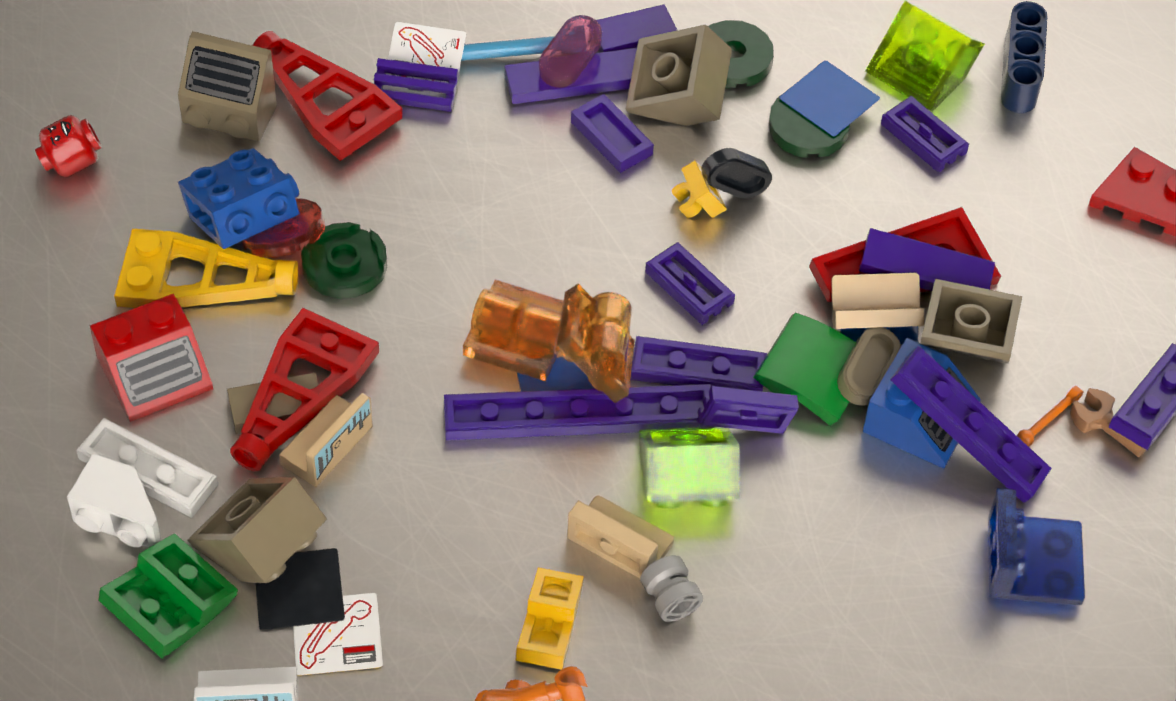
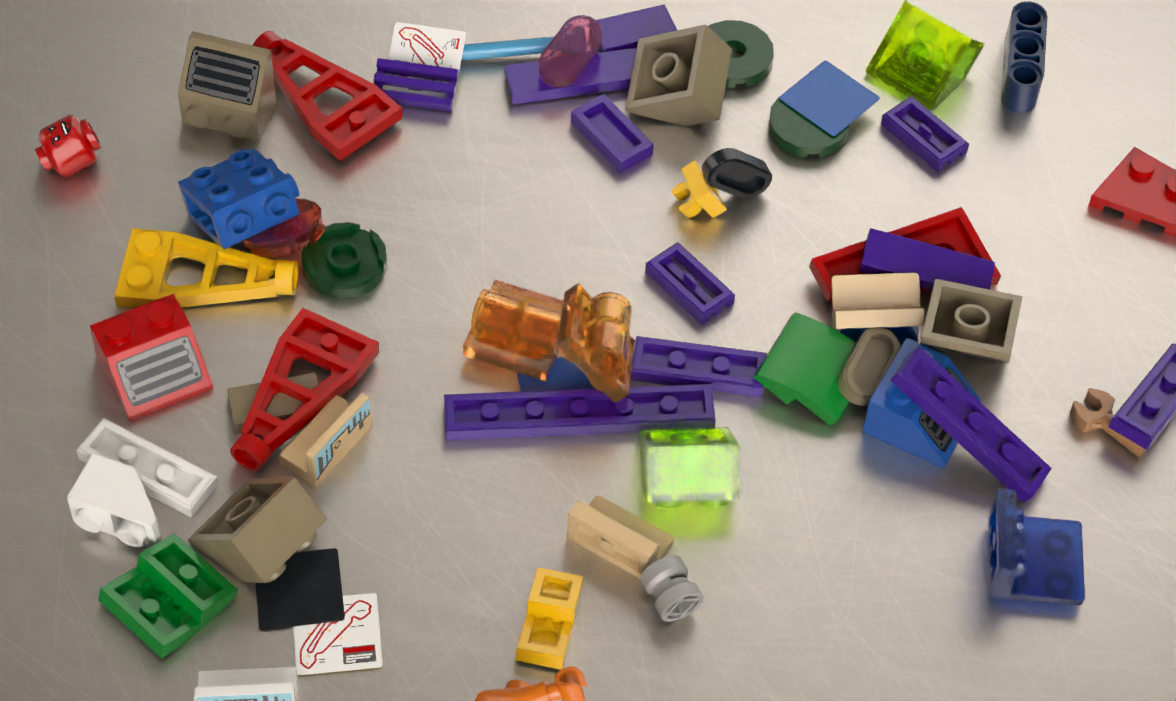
(747, 410): dark purple tile -> none
(1027, 436): orange hinge -> none

